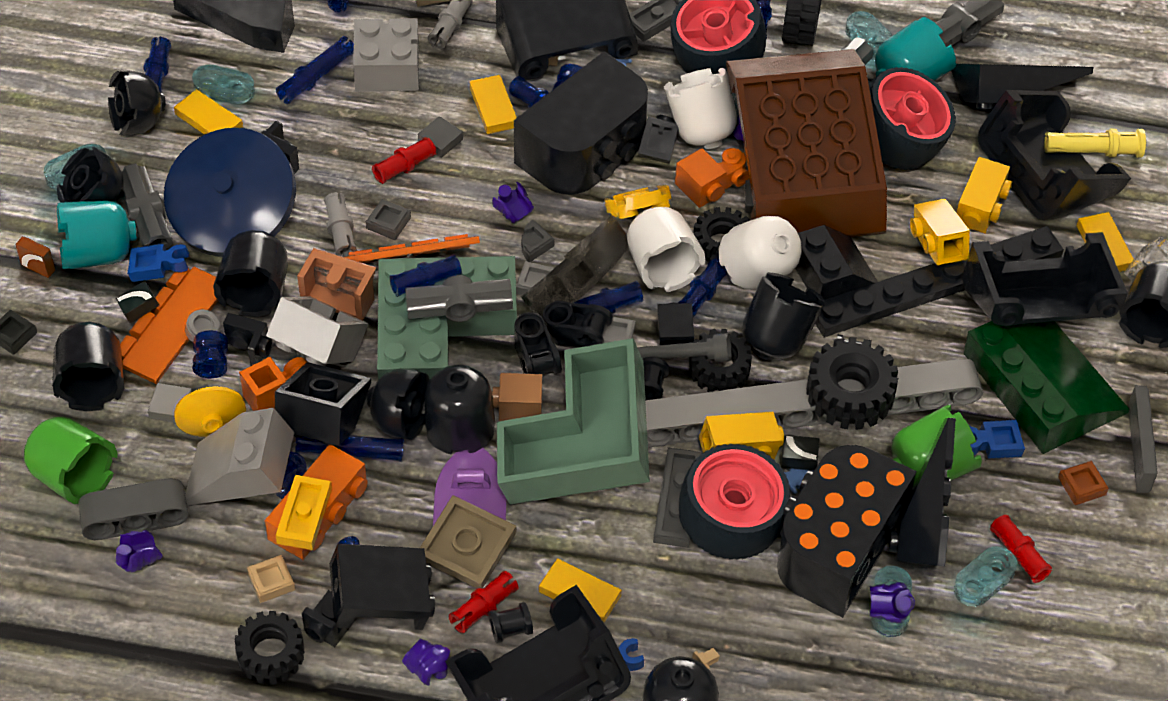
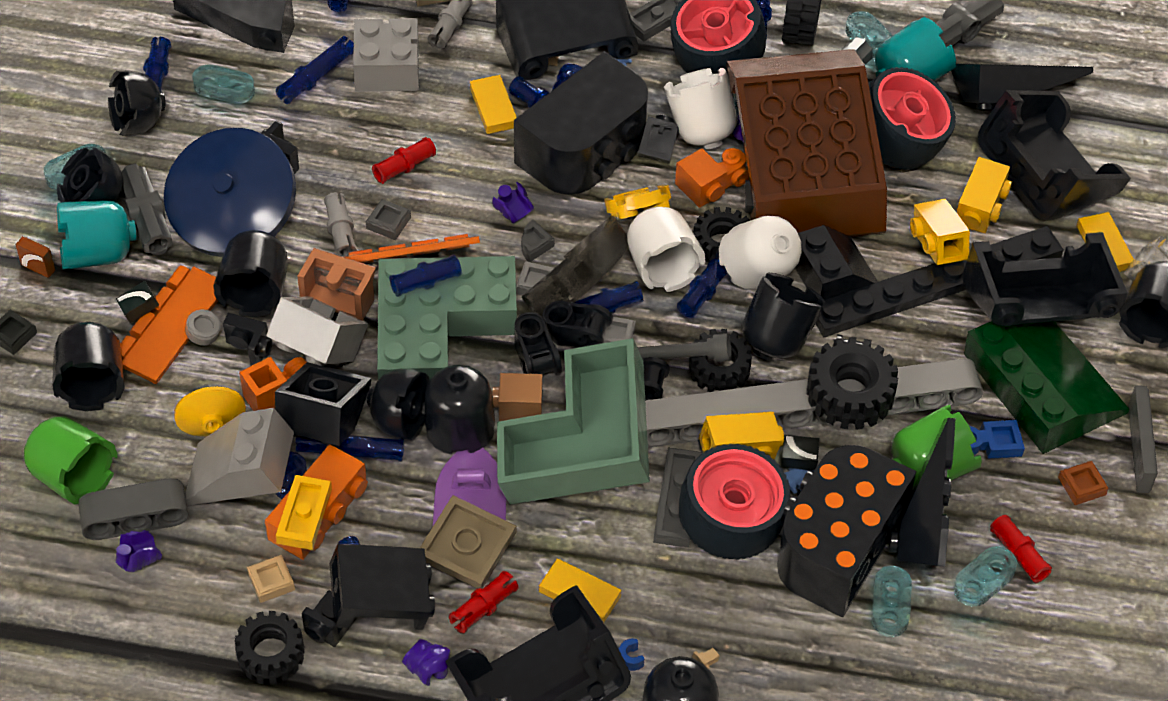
(153, 260): blue plate -> none
(165, 400): light grey tile -> none
(205, 113): yellow tile -> none
(210, 354): clear blue wheel -> none
(443, 135): dark grey tile -> none
(459, 298): dark grey piece -> none
(510, 622): black bush -> none
(674, 323): black brick -> none
(891, 602): dark purple arm -> none
(1110, 142): light yellow pin -> none

